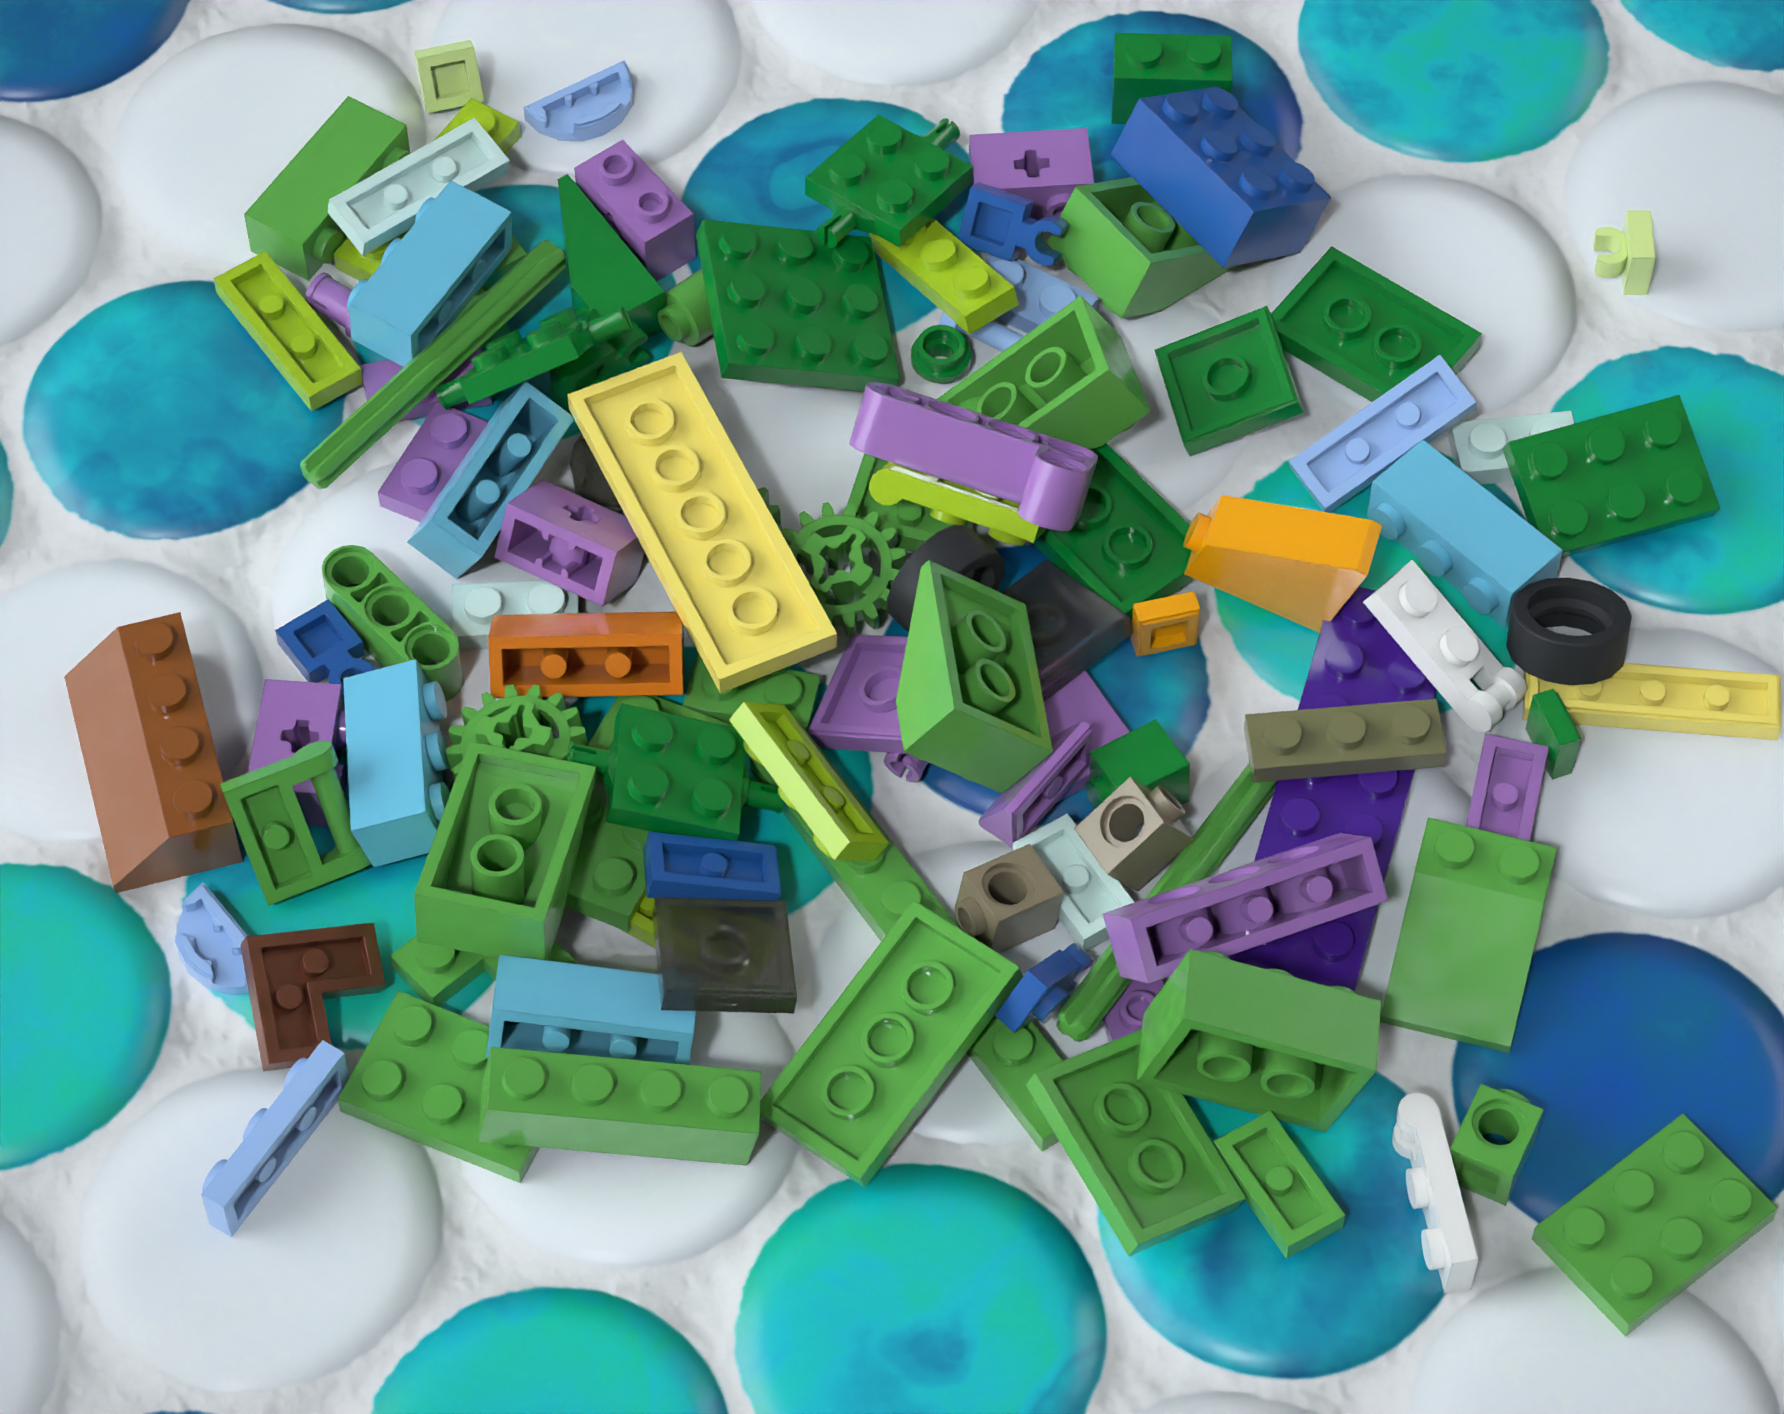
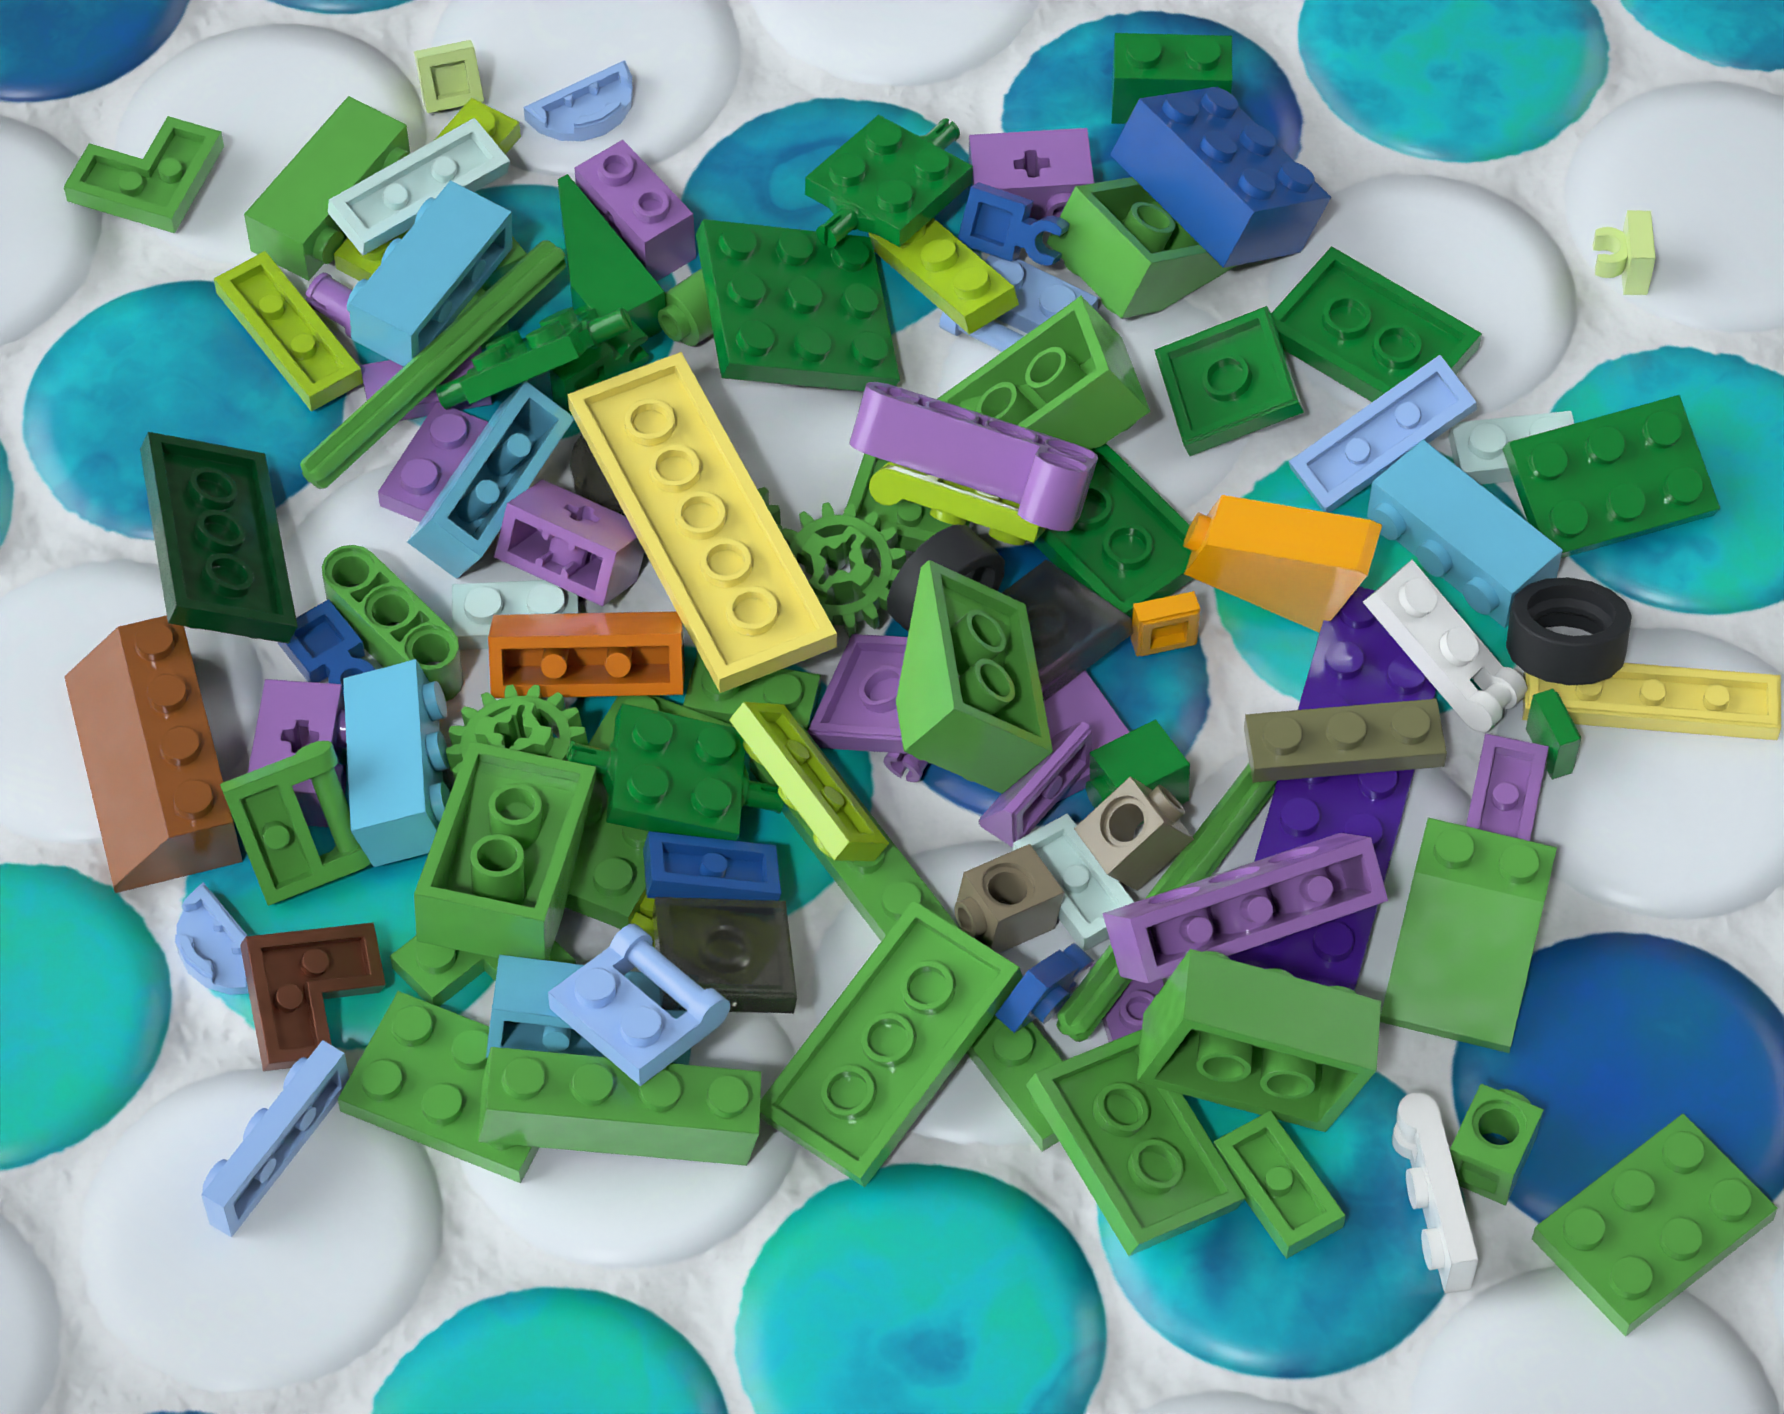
(148, 189): none -> bright green plate
(217, 538): none -> dark green plate
(625, 1020): none -> light blue plate
(945, 342): green plate -> none

